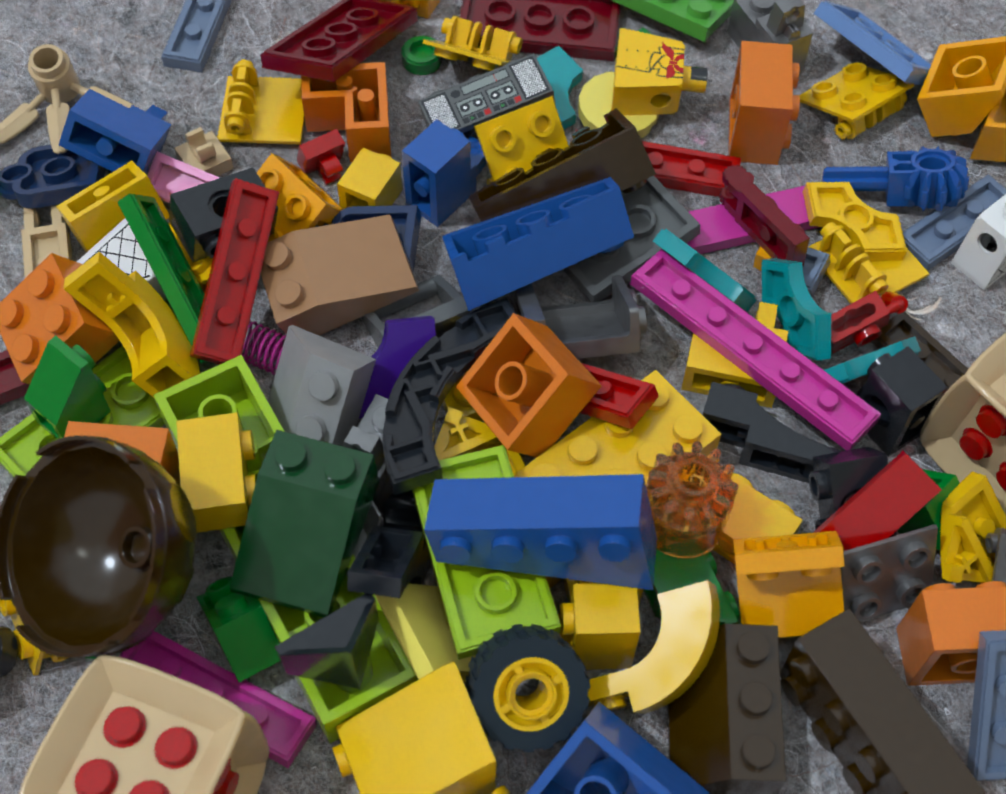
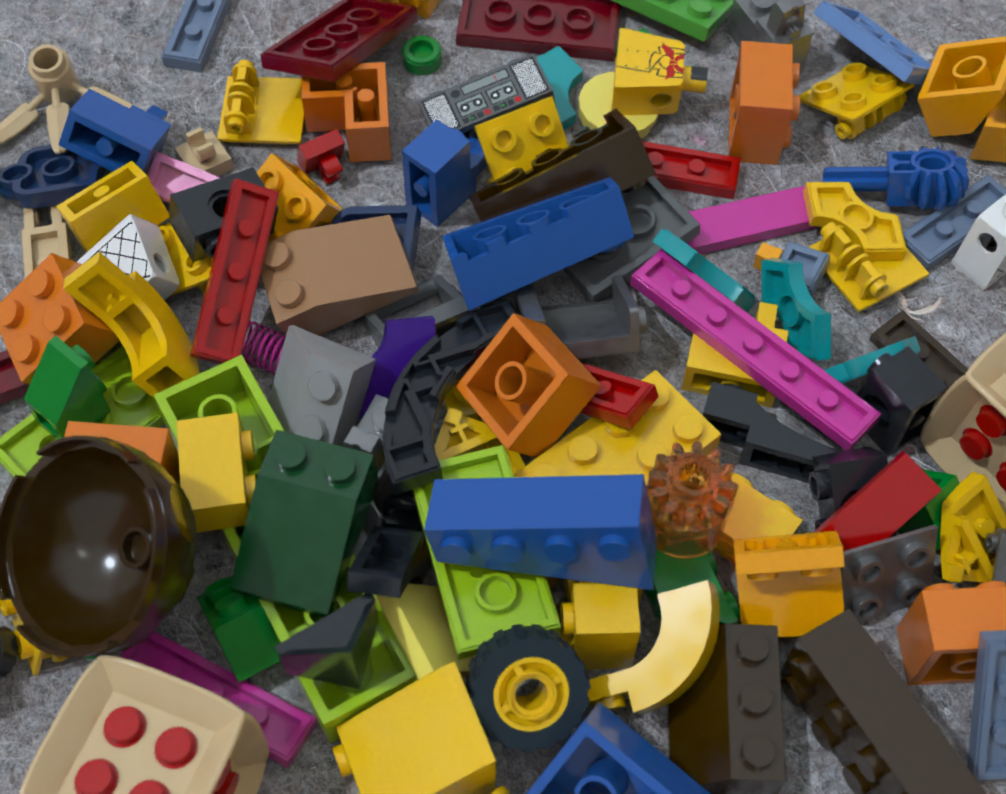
(165, 259): green tile -> none
(370, 181): yellow brick -> none
(463, 42): yellow hinge -> none
(762, 217): dark red hinge -> none
(863, 319): red piece -> none

